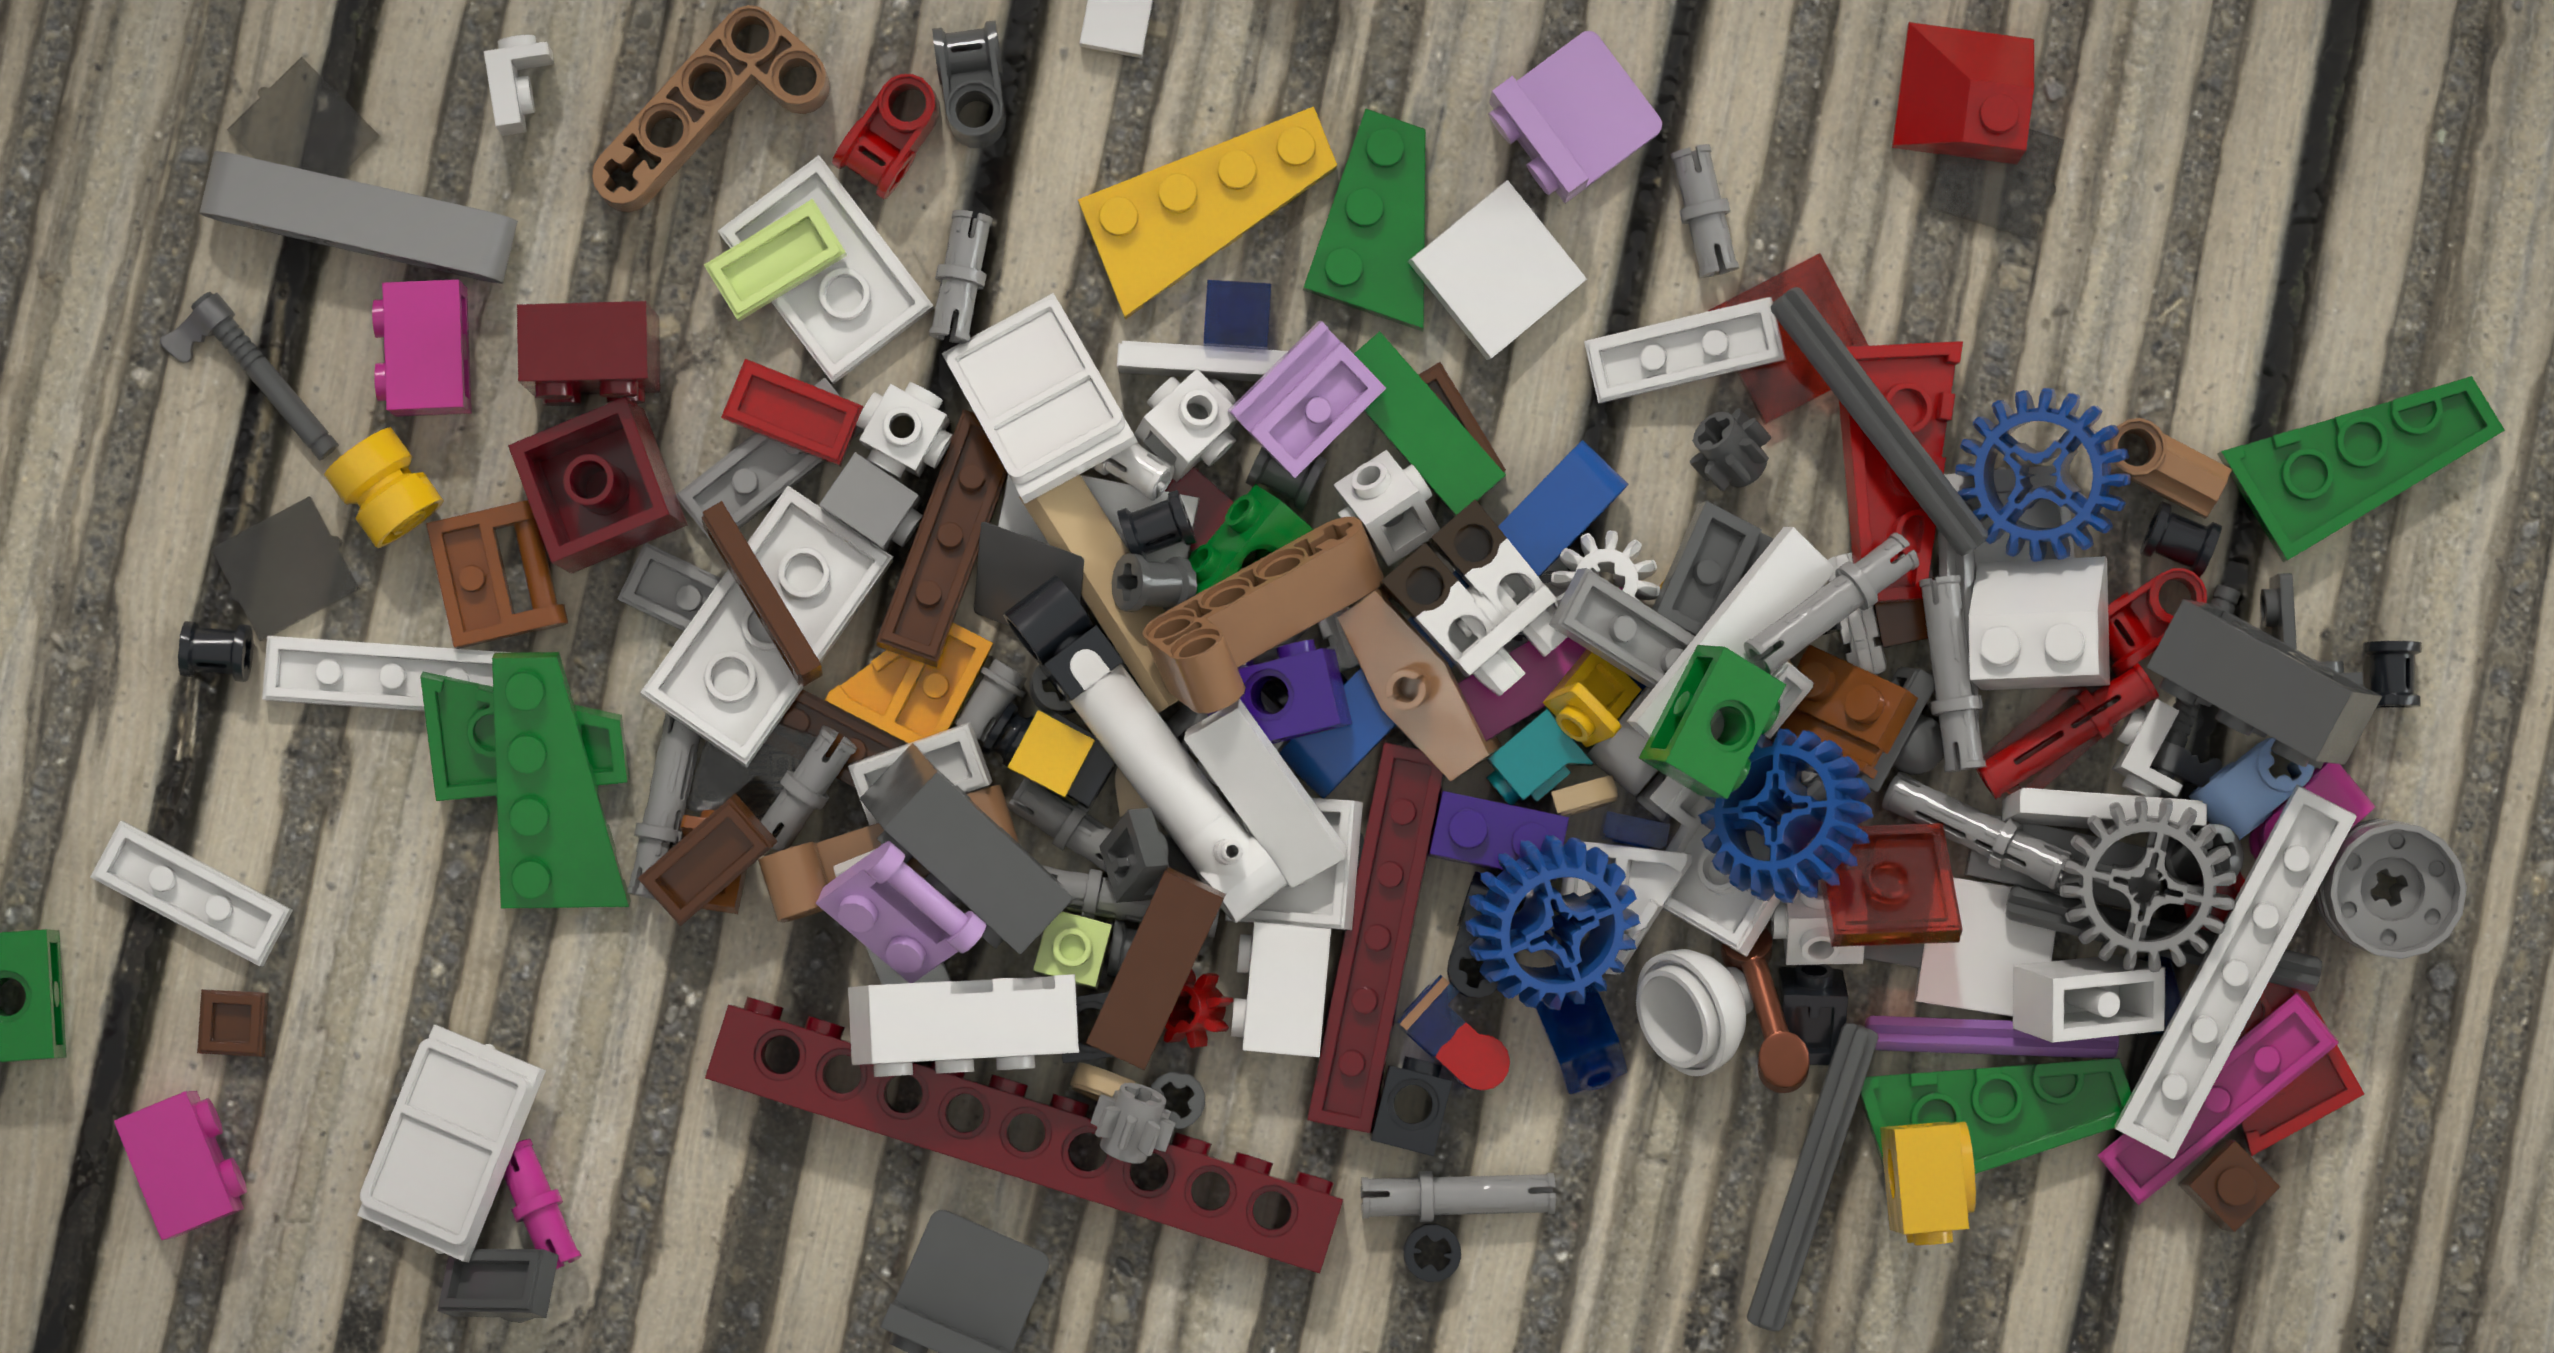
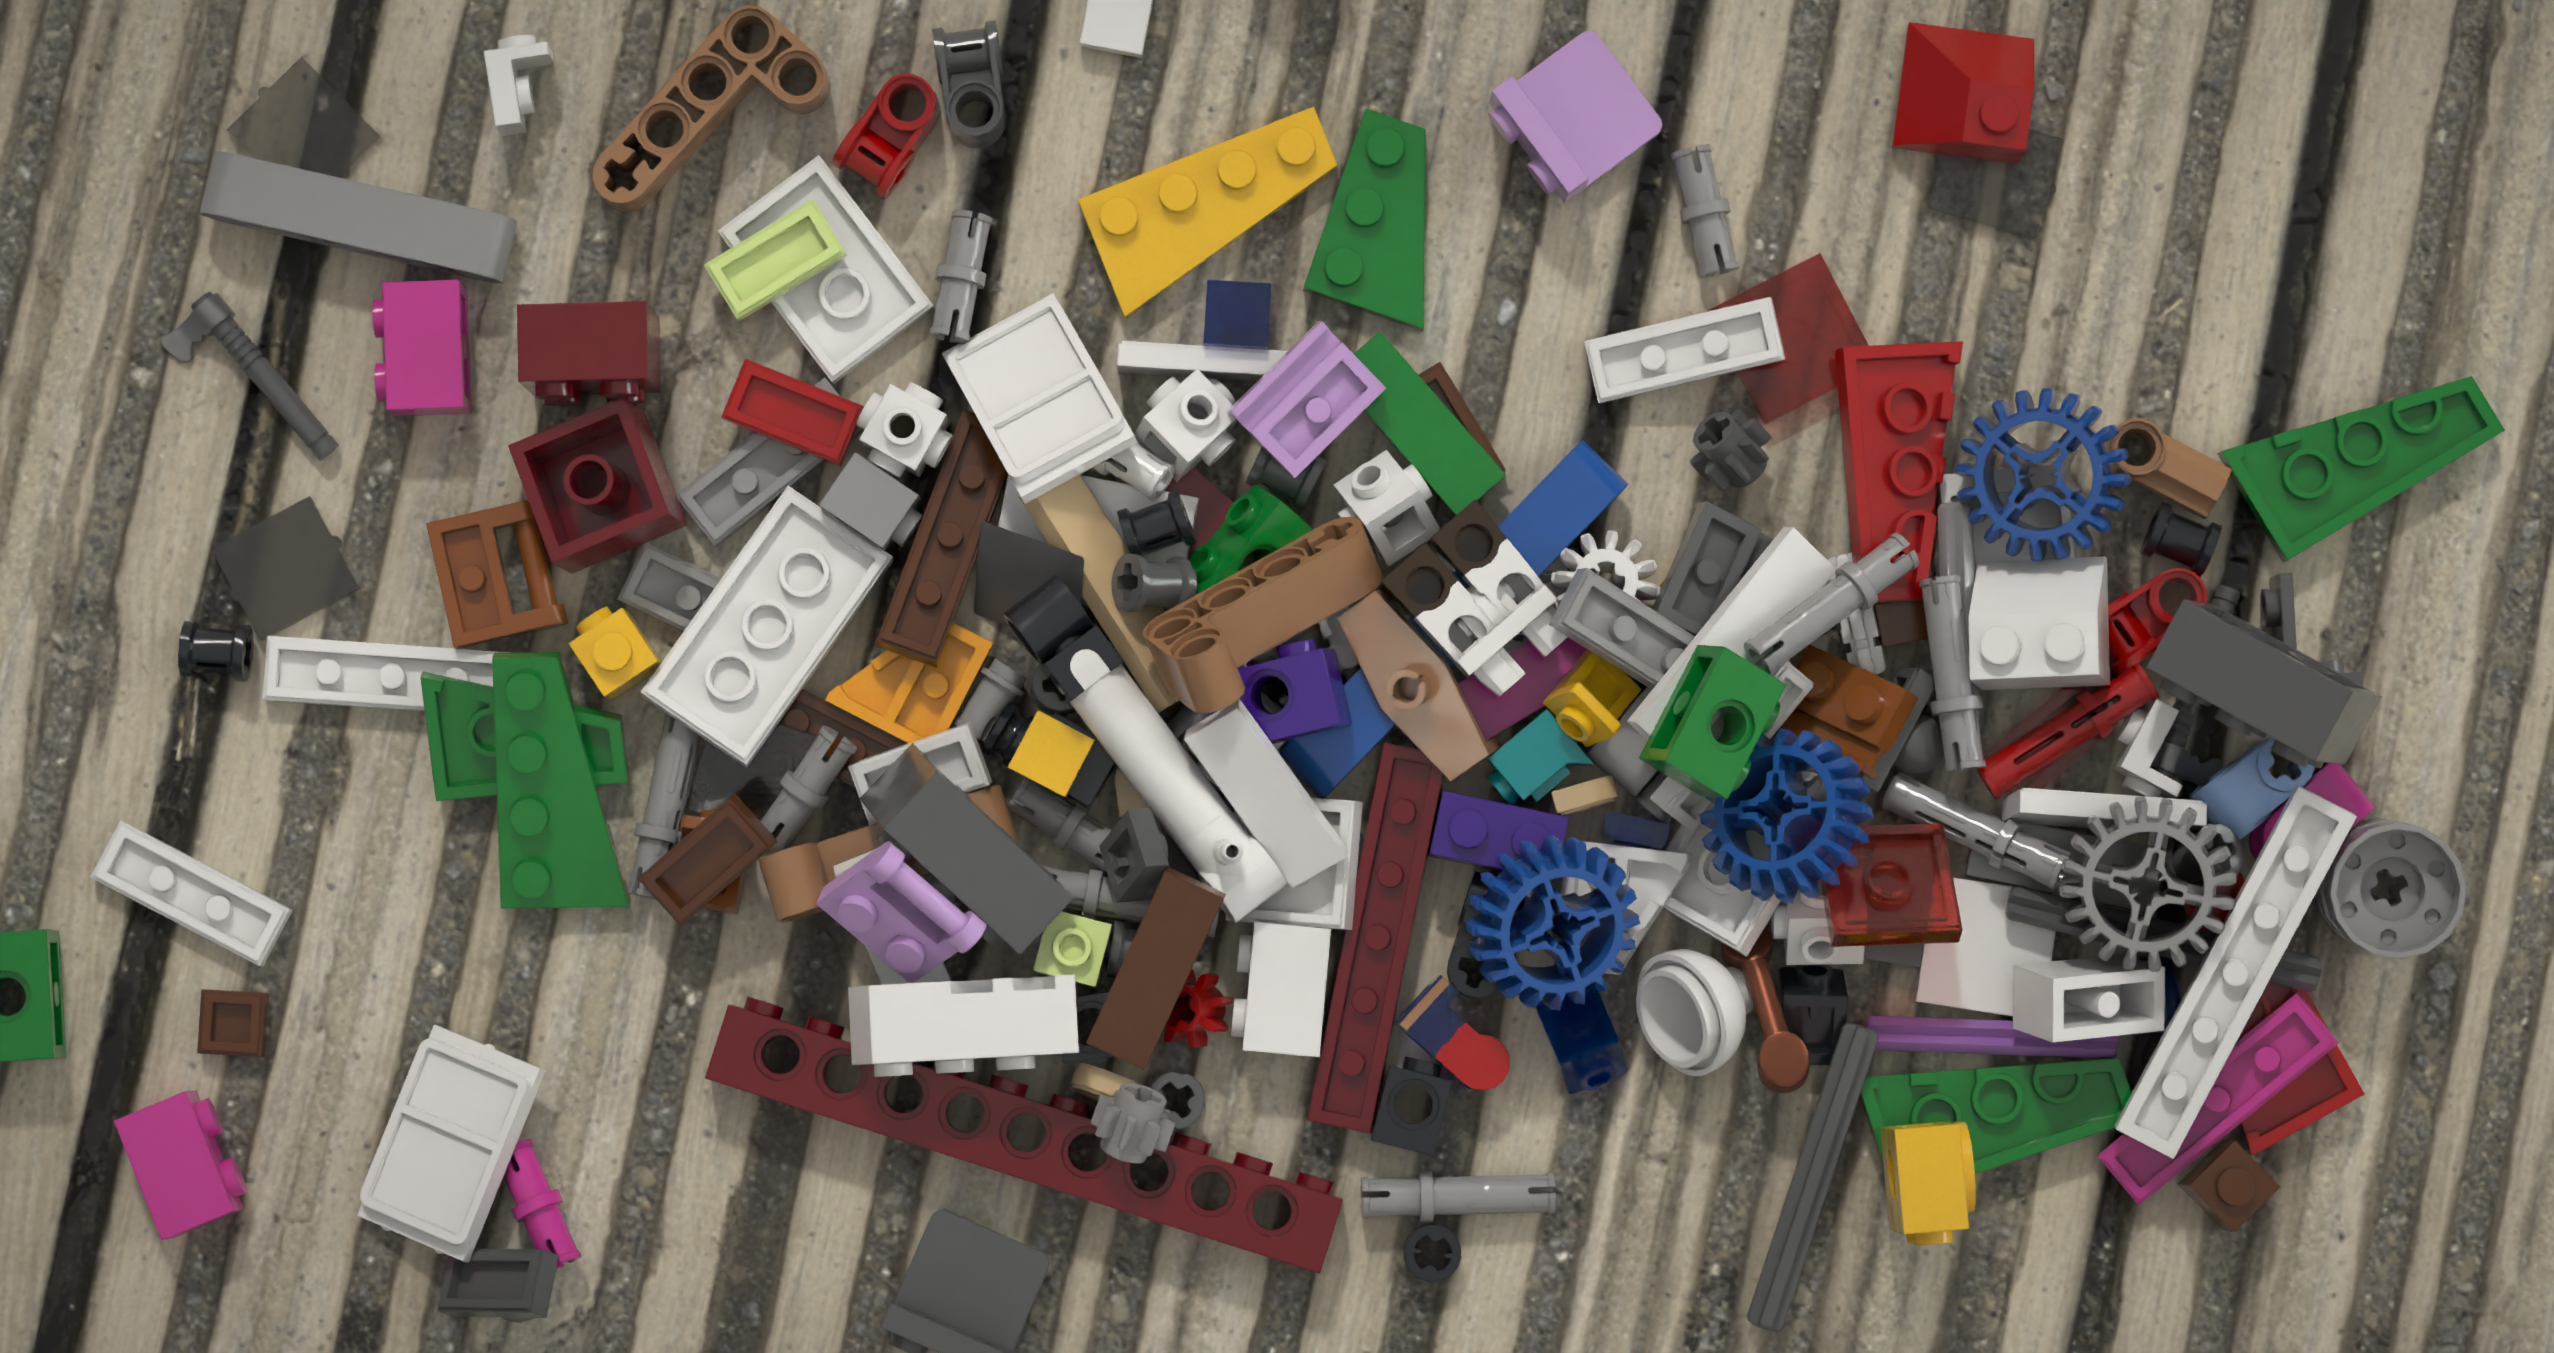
(380, 482): yellow wheel -> none
(614, 651): none -> yellow brick
(761, 594): reddish brown tile -> none
(1497, 270): white tile -> none
(1879, 421): dark grey axle -> none
(2393, 672): black bush -> none

